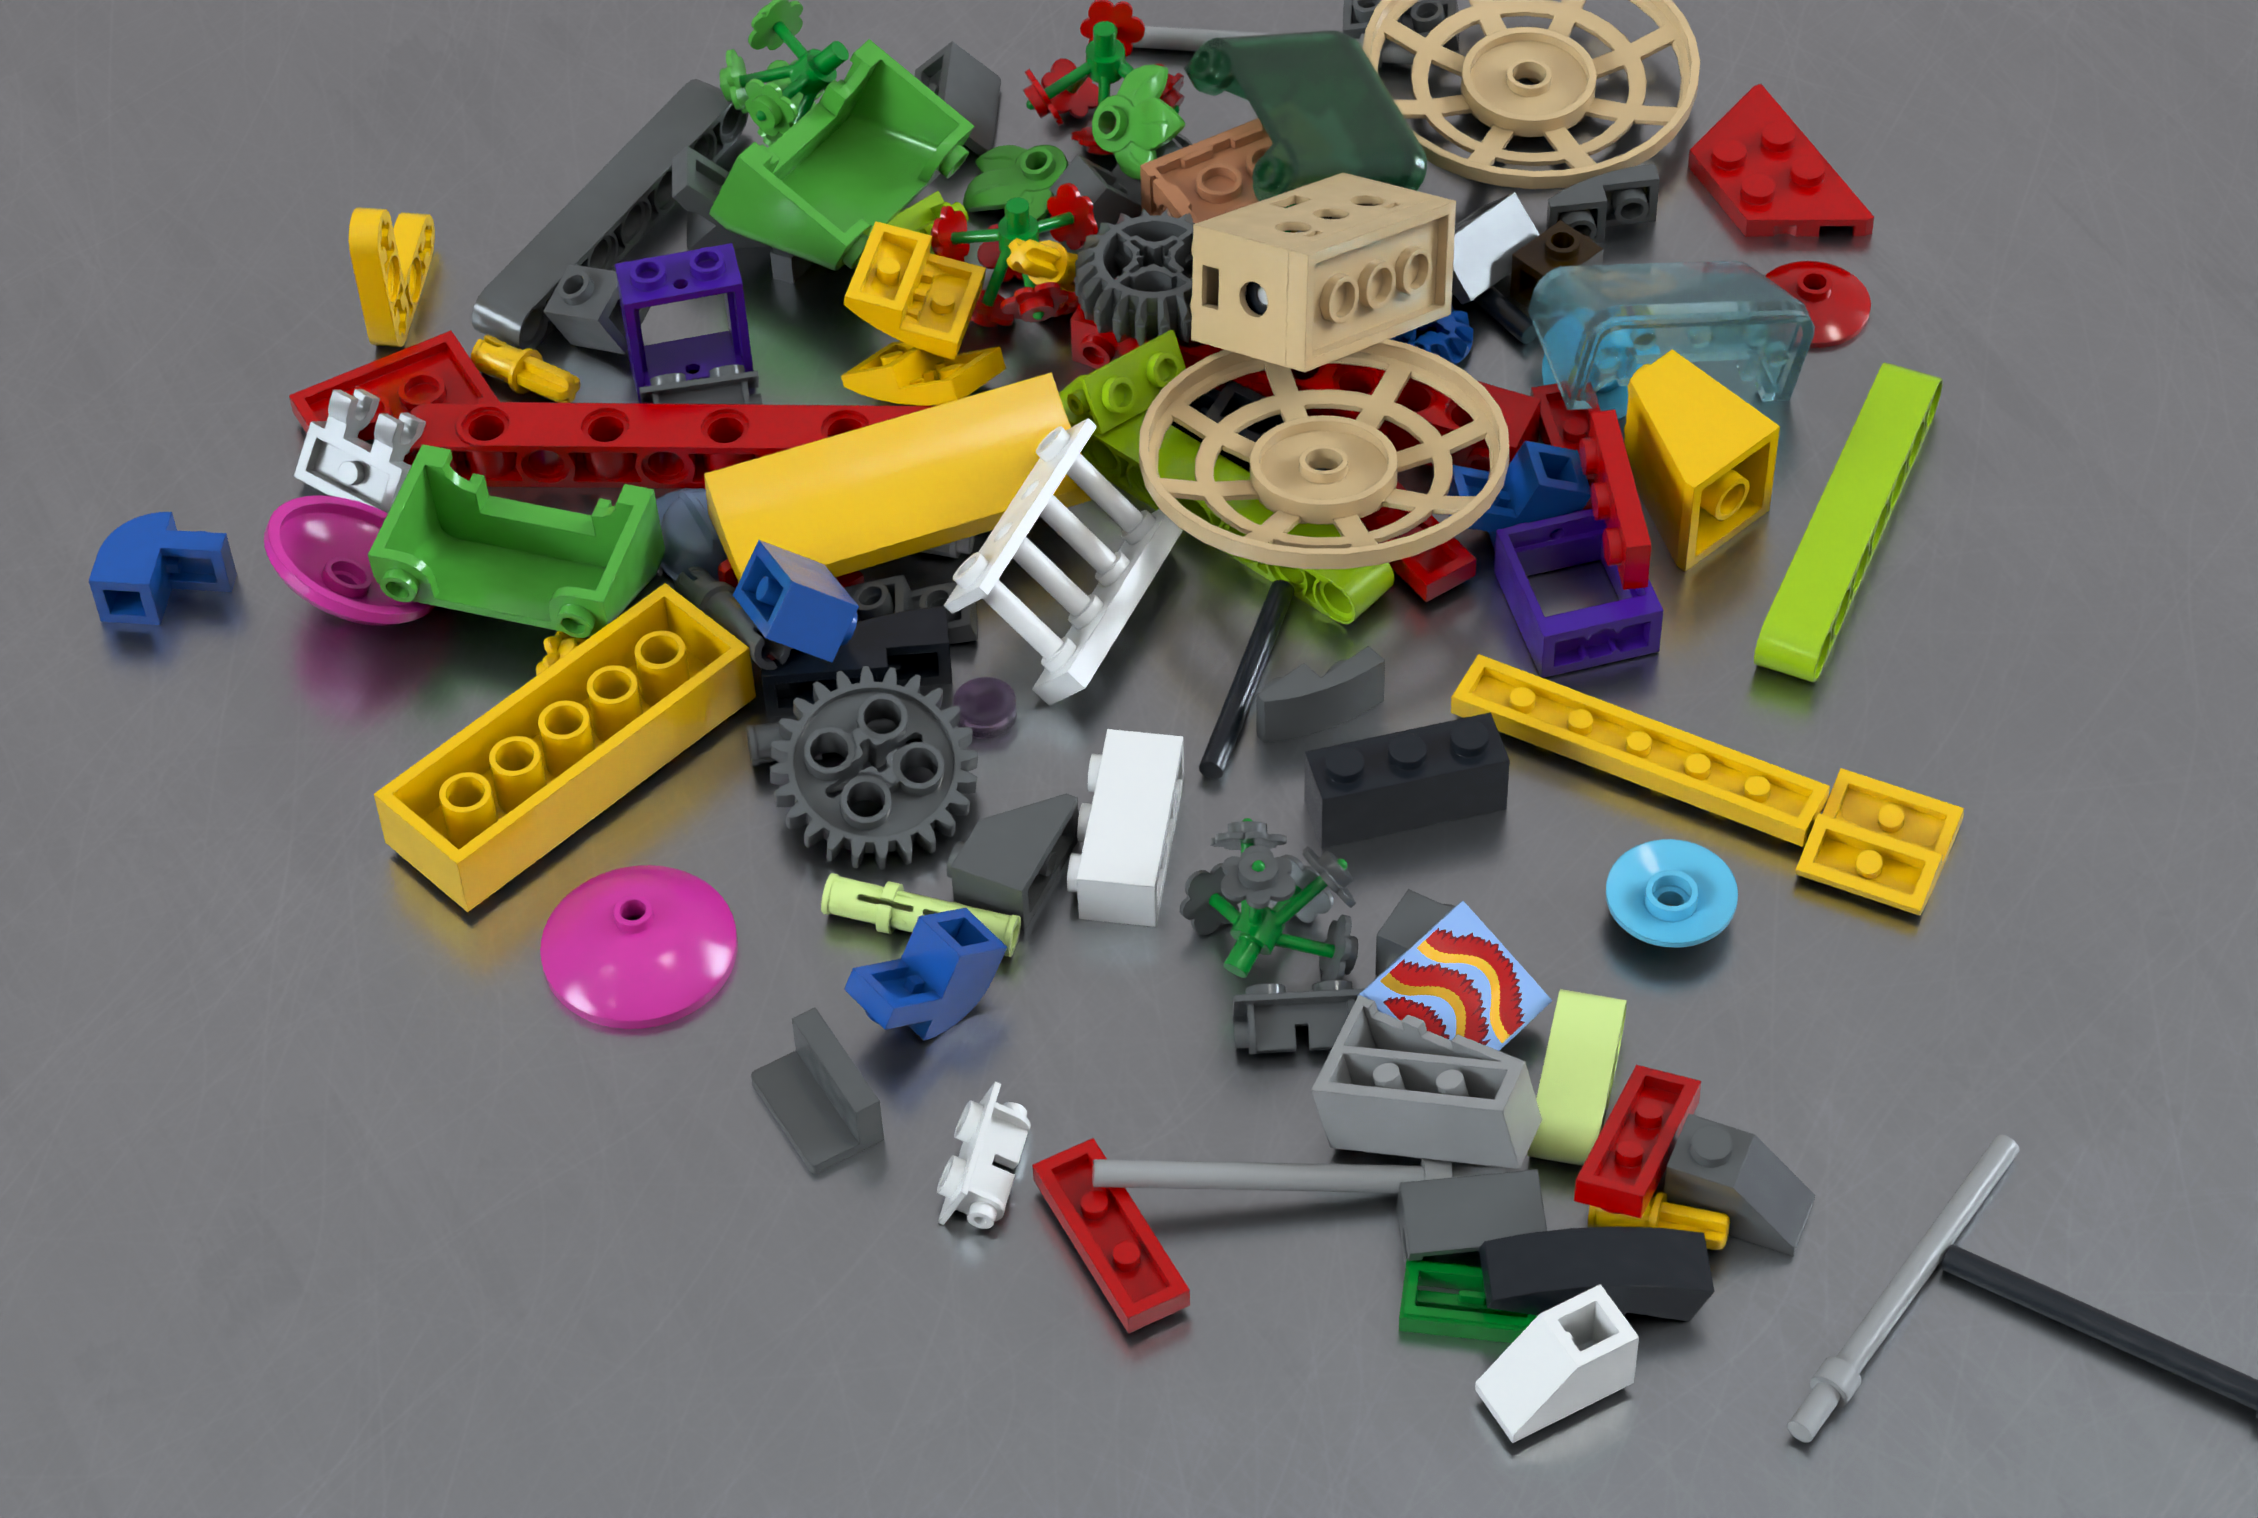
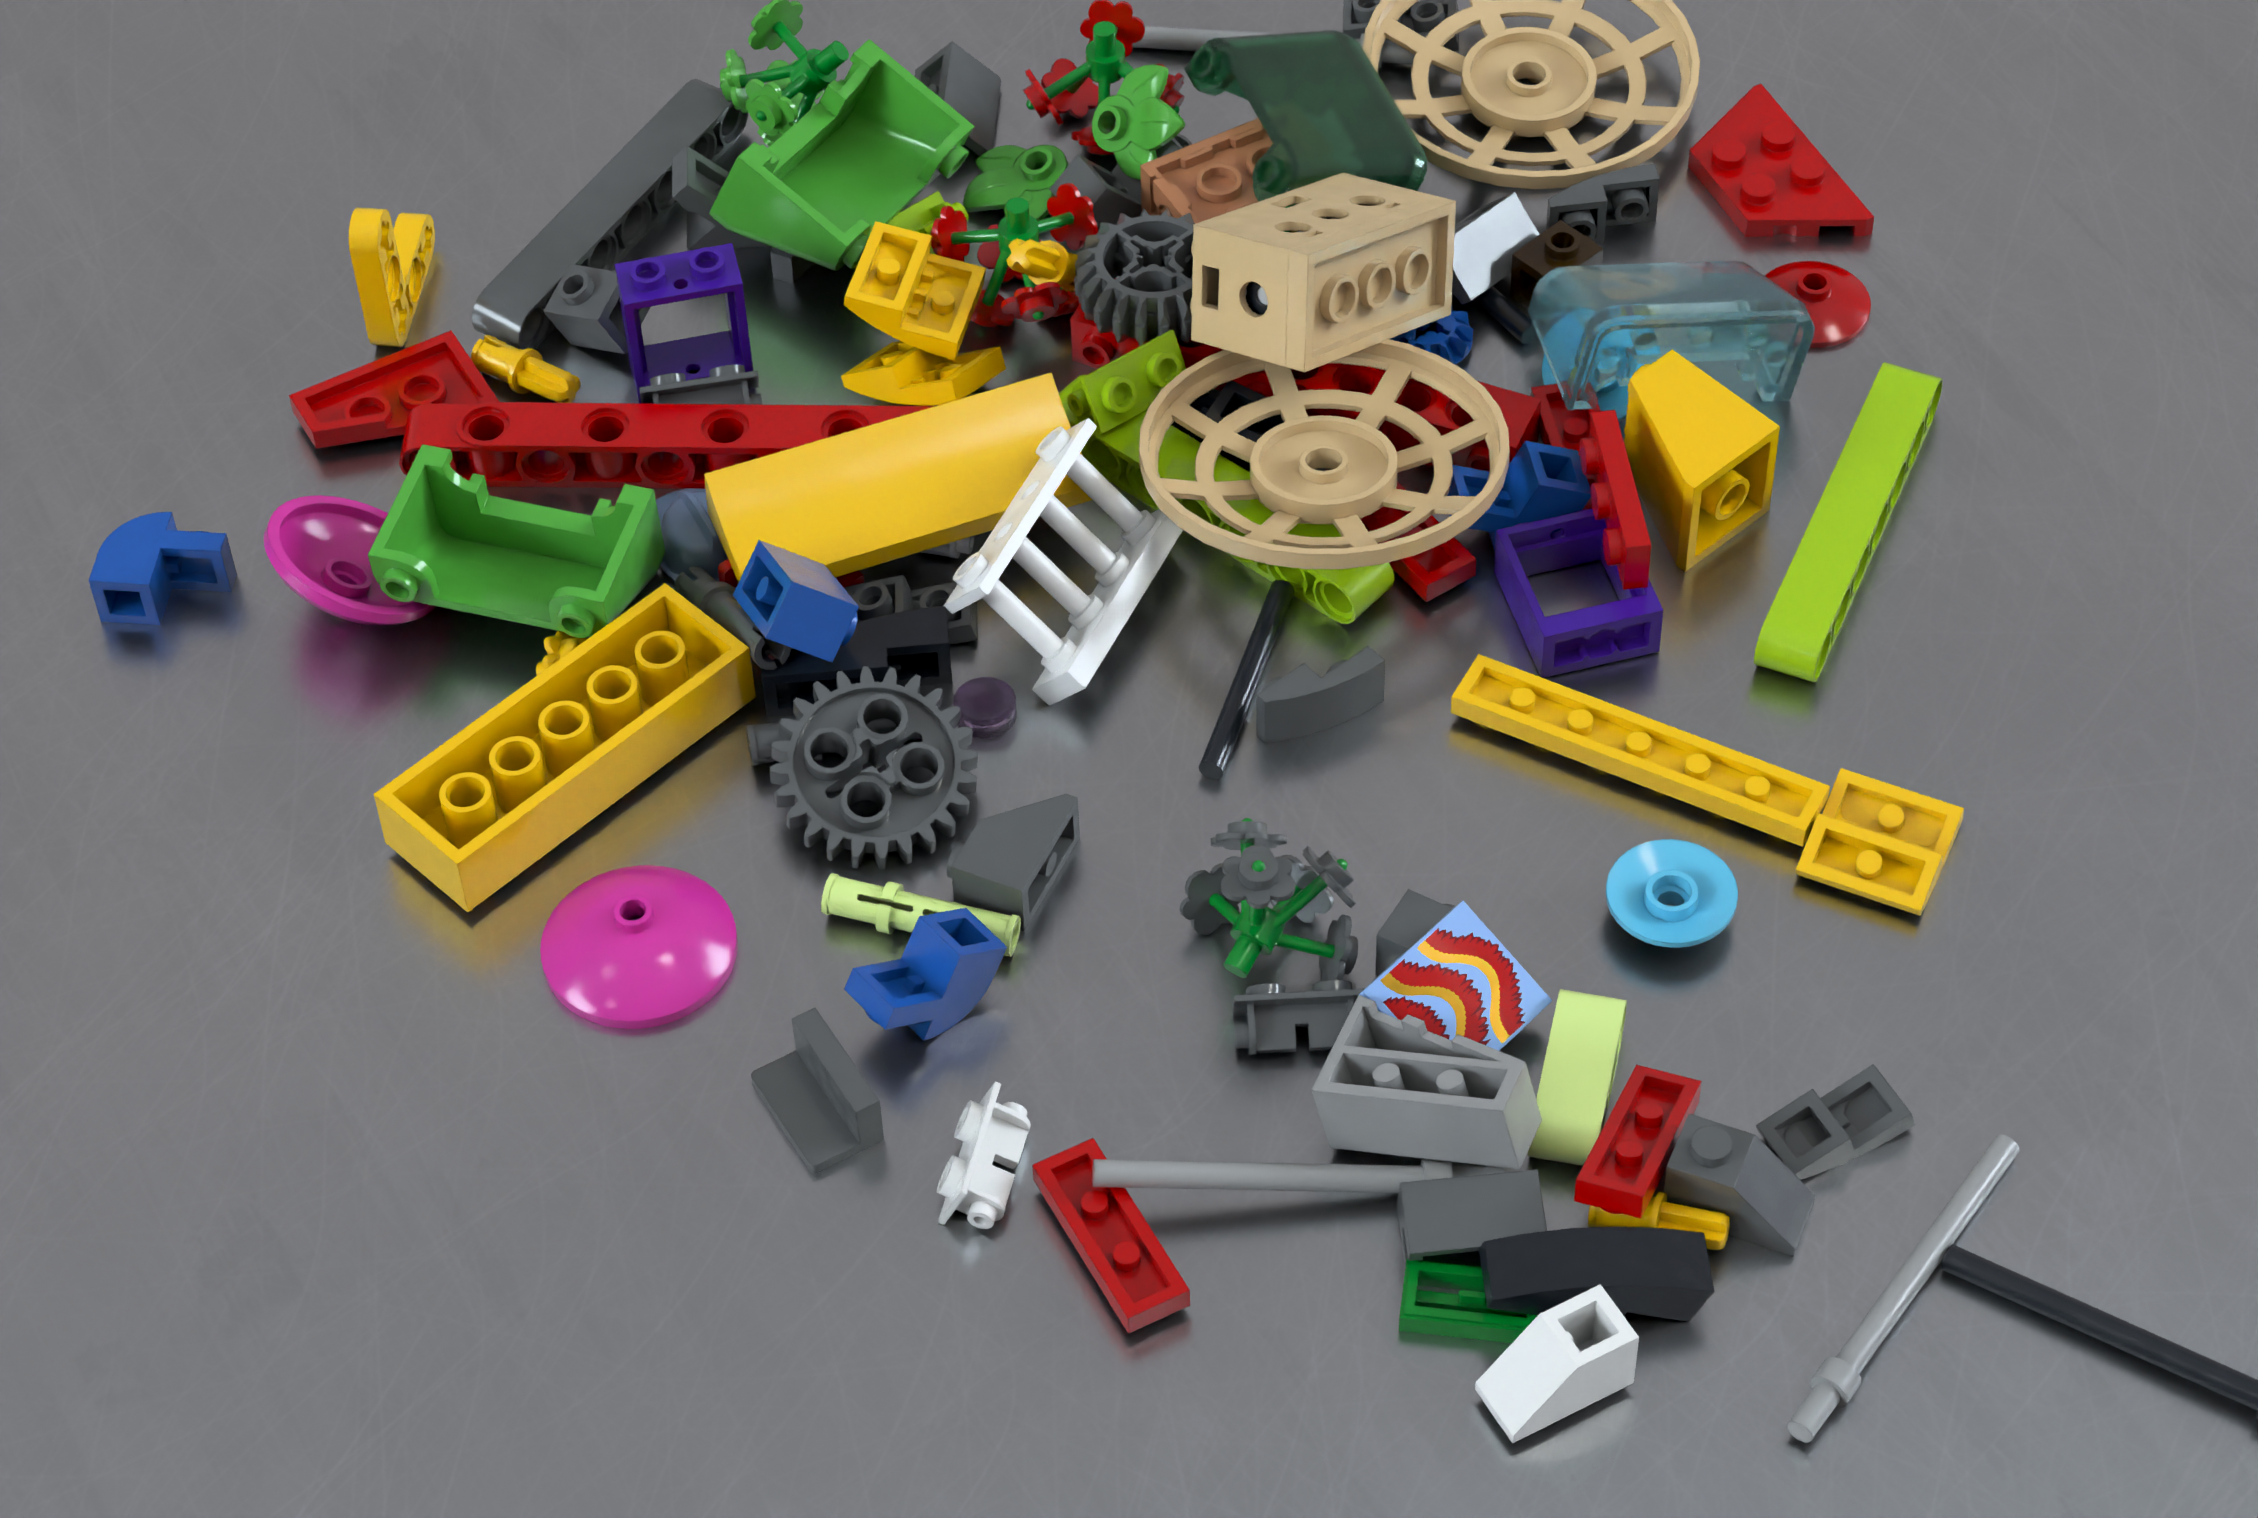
(350, 467): plate -> none
(1127, 827): white brick -> none
(1406, 780): black brick -> none
(1833, 1129): none -> dark grey slope

